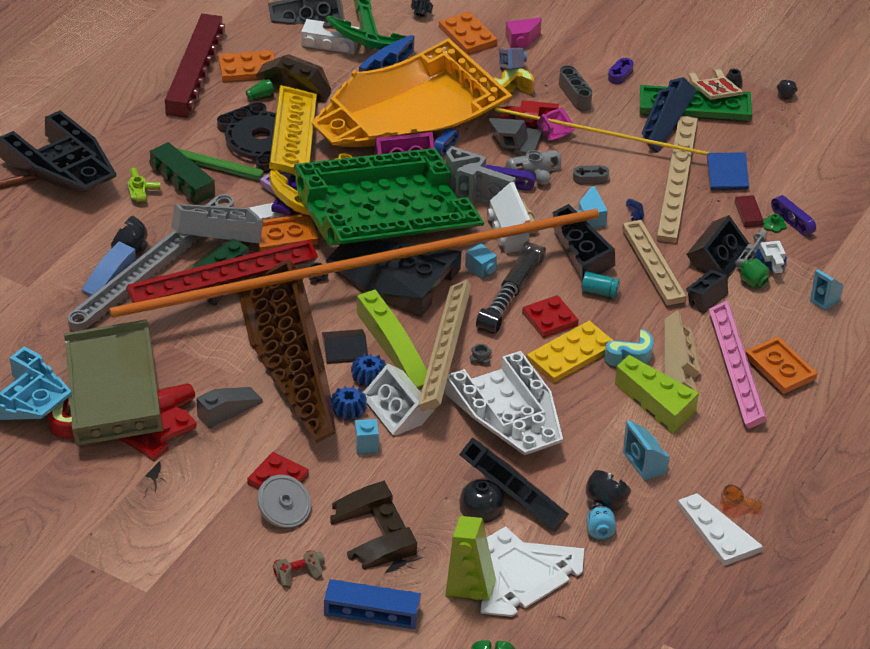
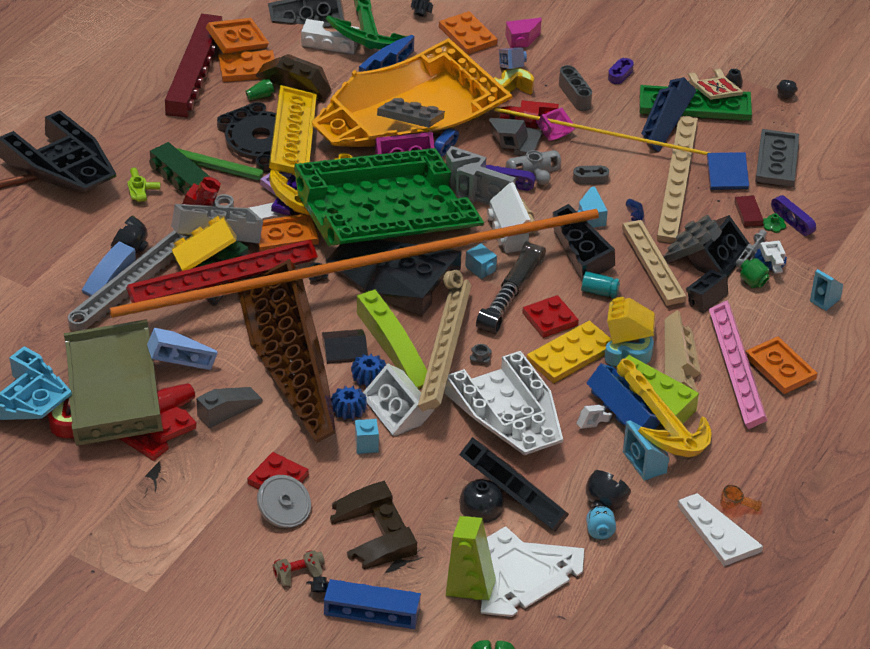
(178, 349): none -> light blue slope
(203, 243): none -> yellow slope
(204, 193): none -> red plate
(237, 35): none -> orange plate
(318, 584): none -> black plate
(411, 112): none -> dark grey plate
(448, 279): none -> tan bush
(592, 415): none -> white plate
(619, 398): none -> blue brick
(629, 320): none -> yellow slope
(681, 440): none -> yellow piece
(693, 238): none -> dark grey plate
(777, 157): none -> dark grey plate

